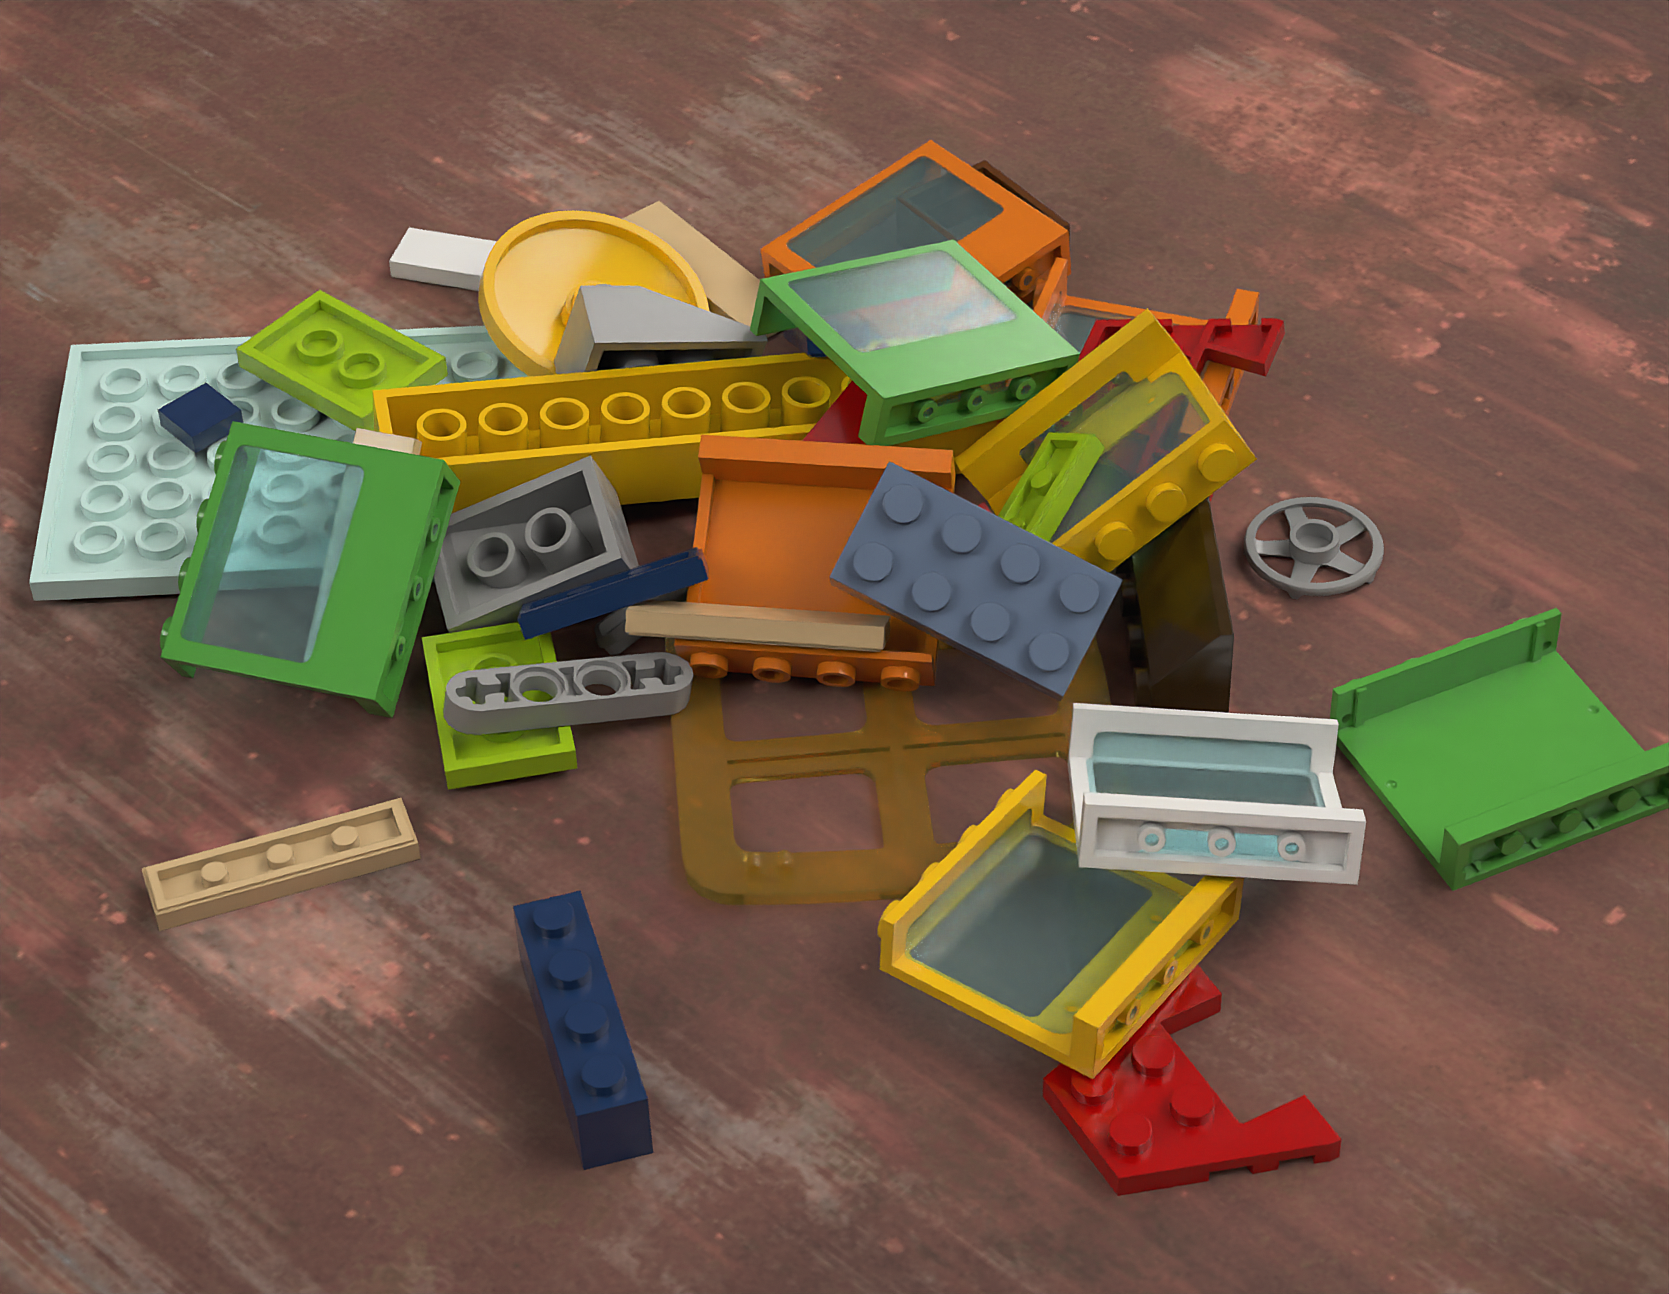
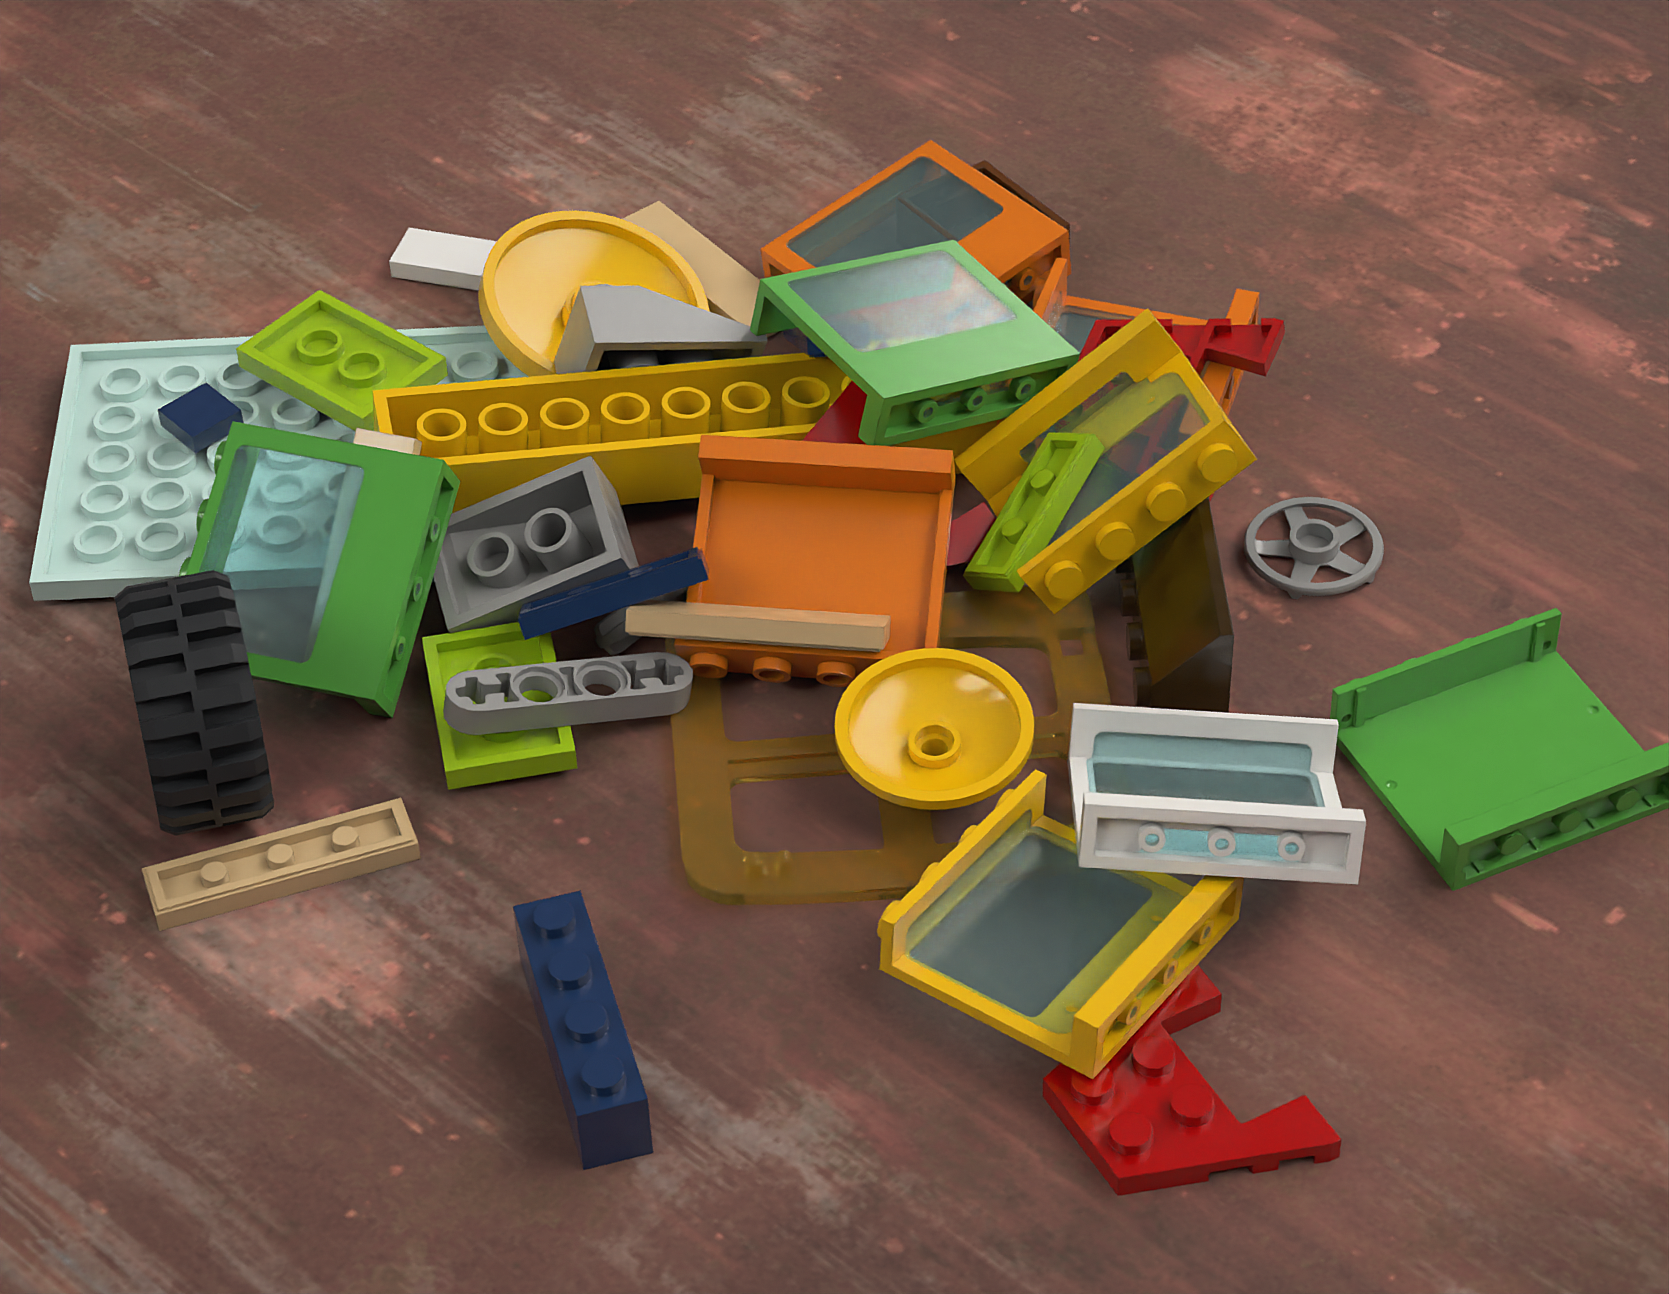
(195, 702): none -> black tyre
(934, 706): none -> yellow dish
(974, 581): sand blue brick -> none

